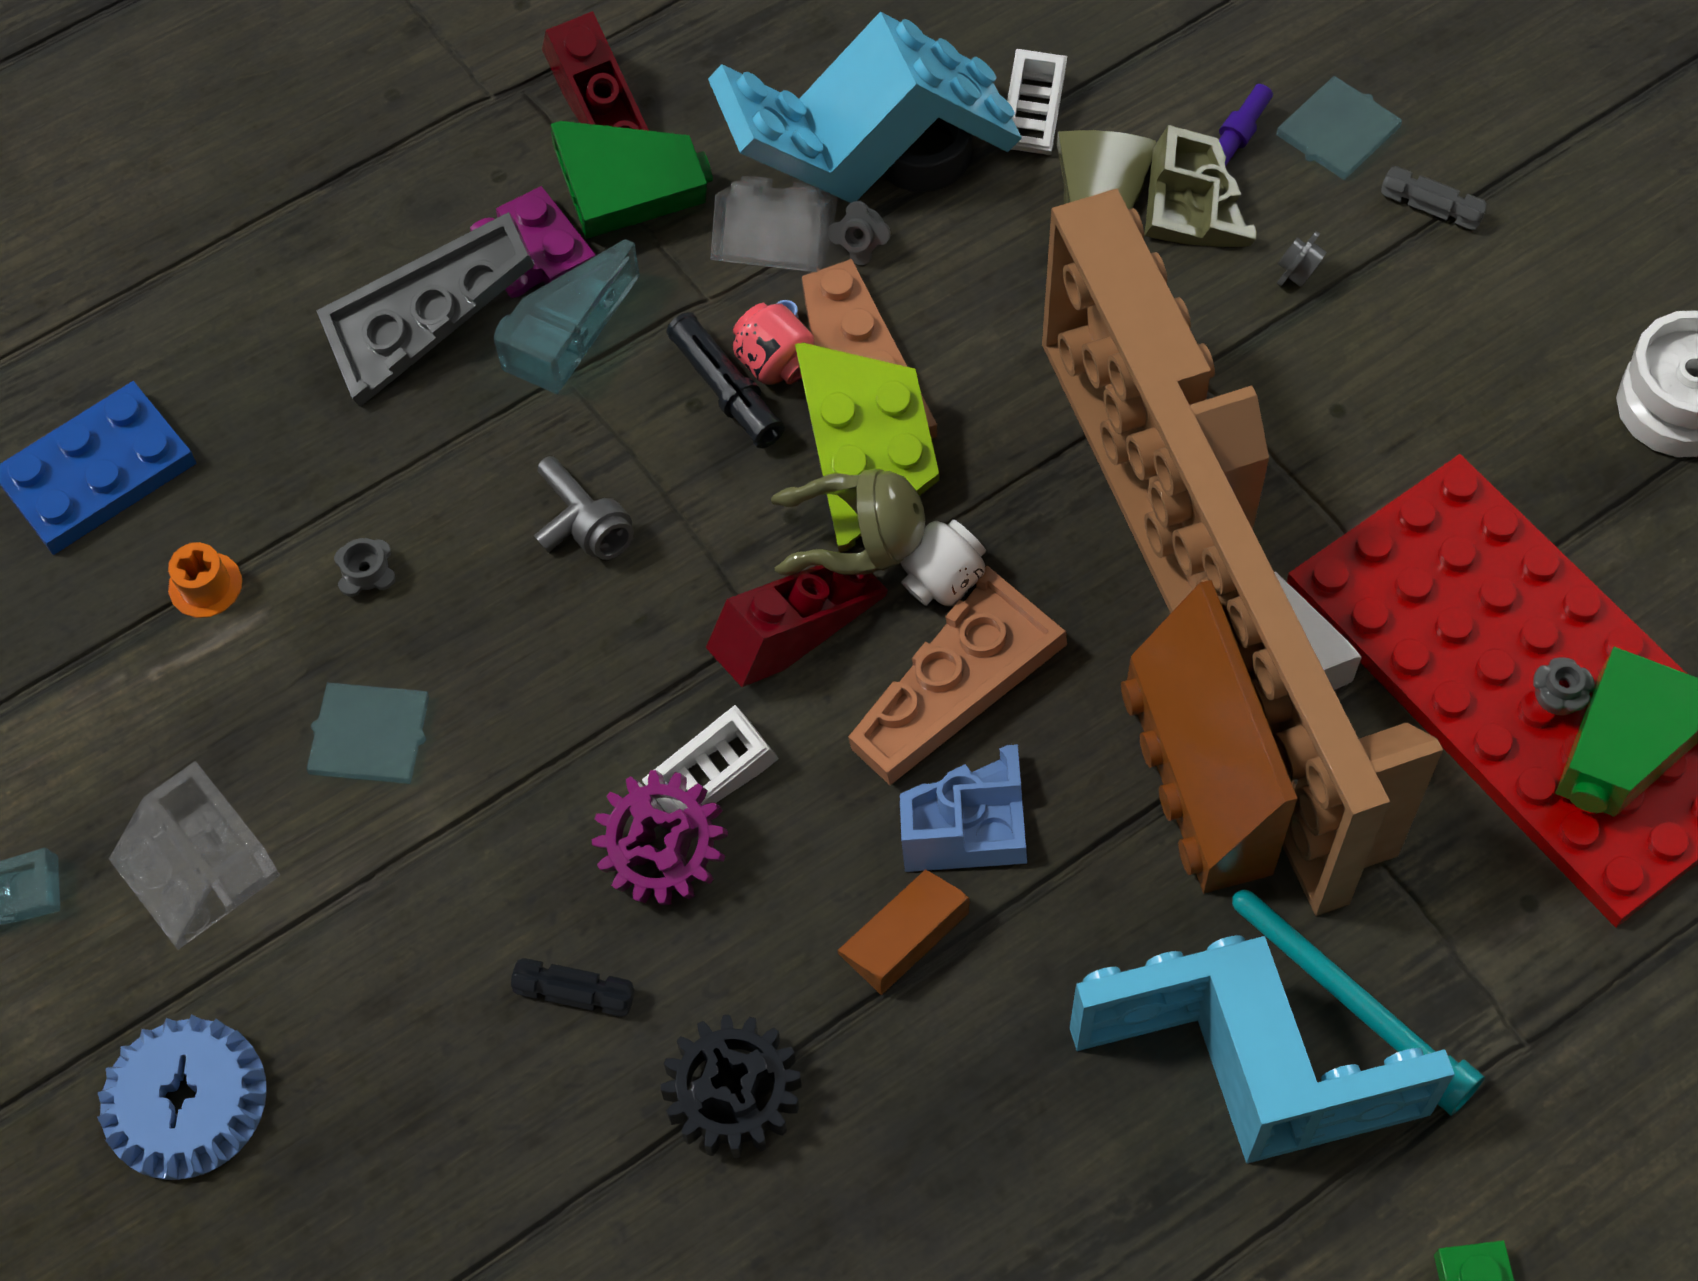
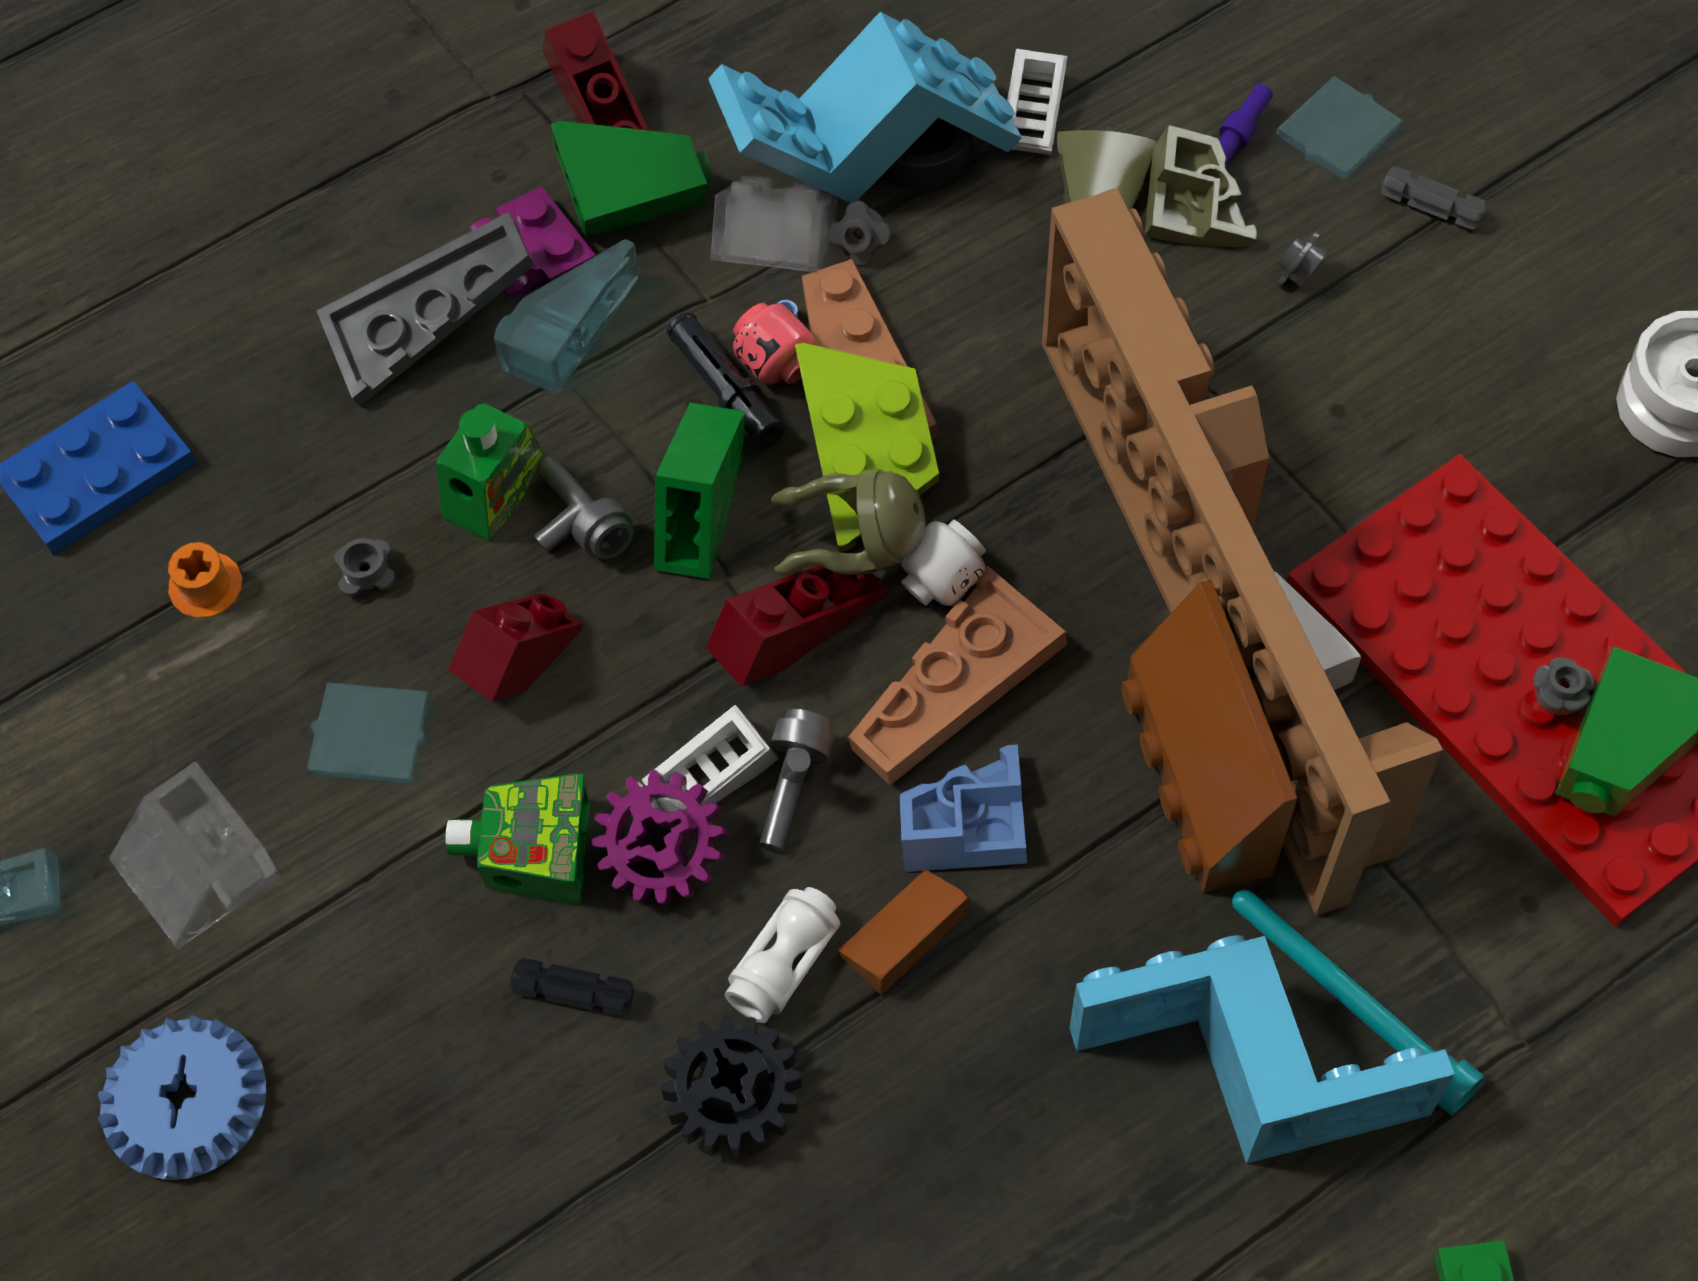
(486, 470): none -> green torso
(512, 644): none -> dark red slope
(529, 838): none -> torso
(697, 489): none -> green slope
(765, 978): none -> white piece
(803, 739): none -> flat silver piece

